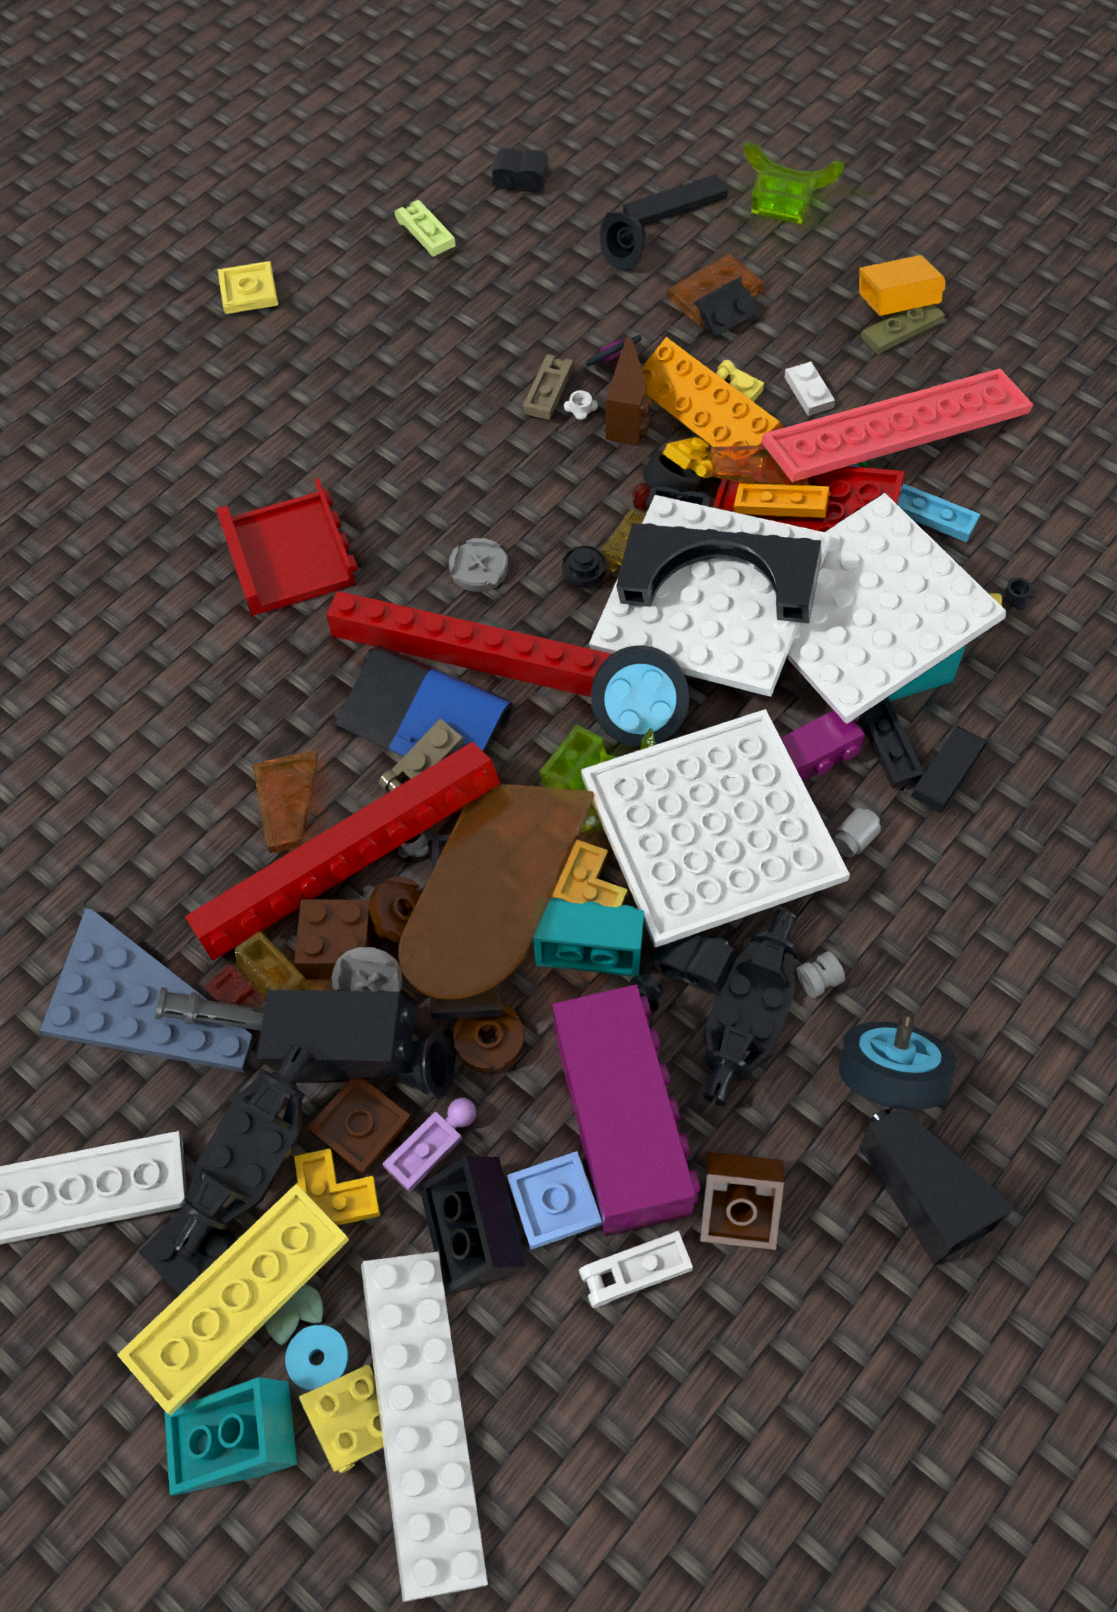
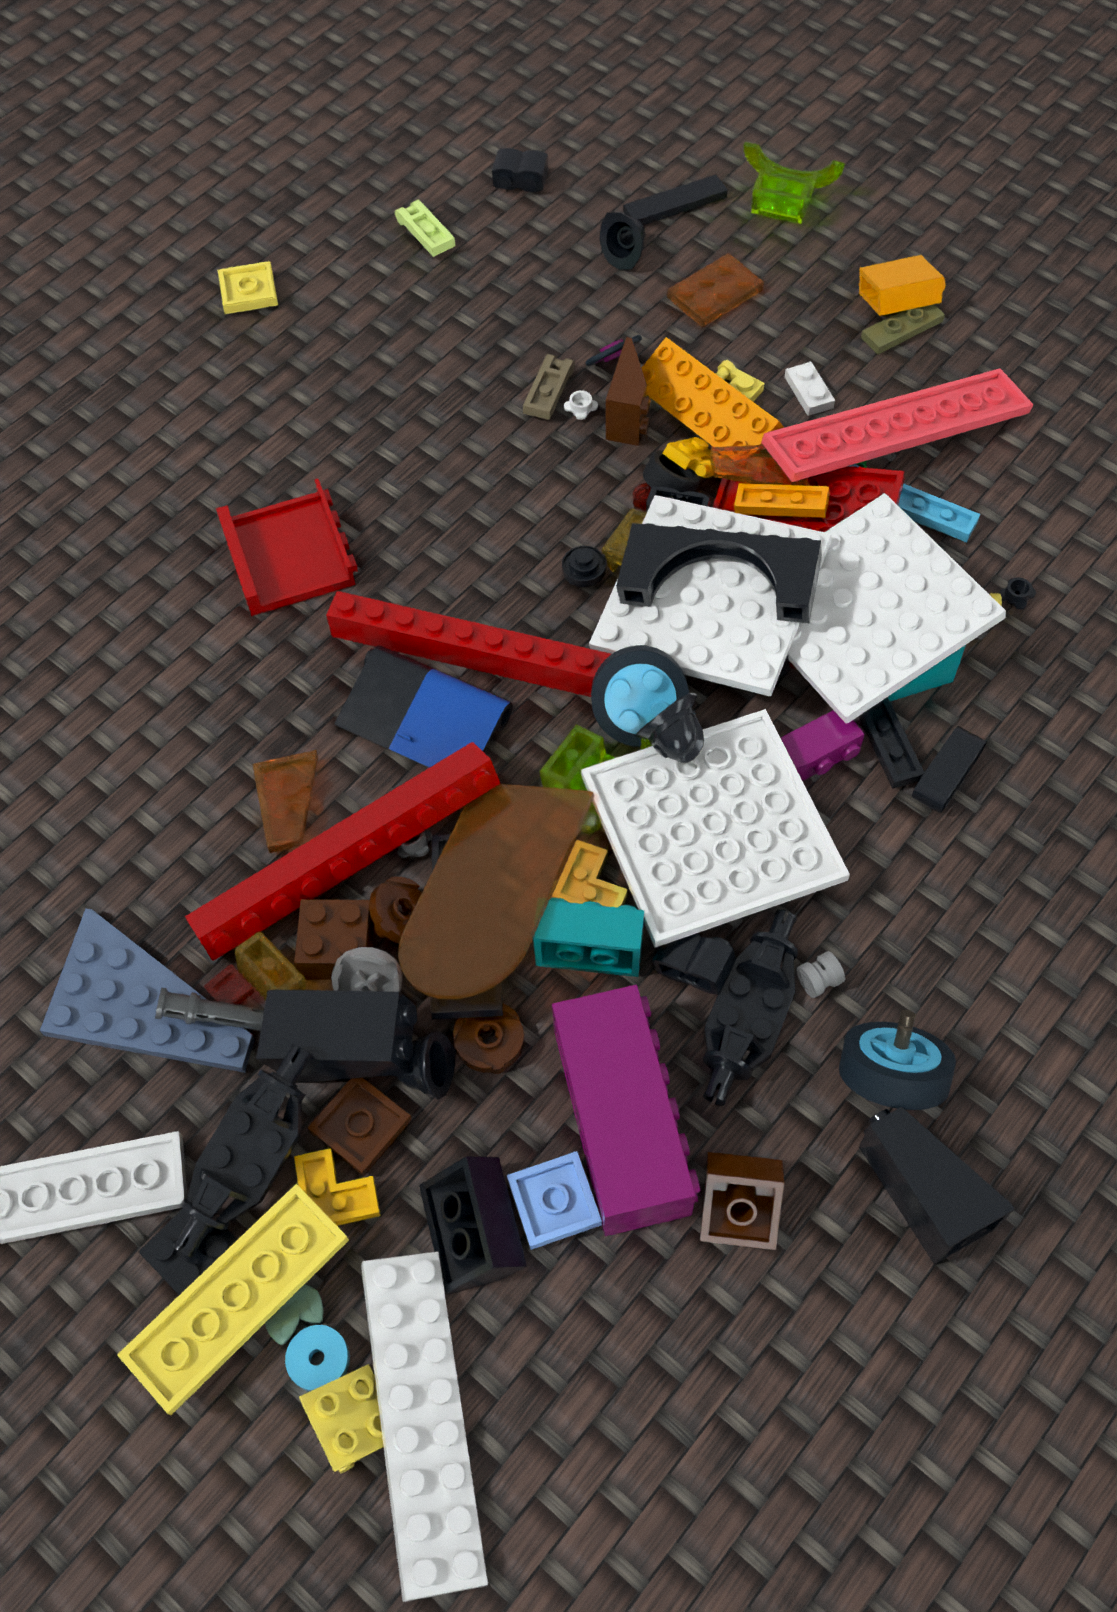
(230, 1436): teal slope -> none
(429, 750): dark tan plate -> none
(430, 1144): lavender plate -> none
(478, 565): light grey tile -> none
(636, 1268): white plate -> none
(650, 987): black plate -> none
(676, 731): none -> black piece
(726, 307): black plate -> none
(856, 832): light grey brick -> none

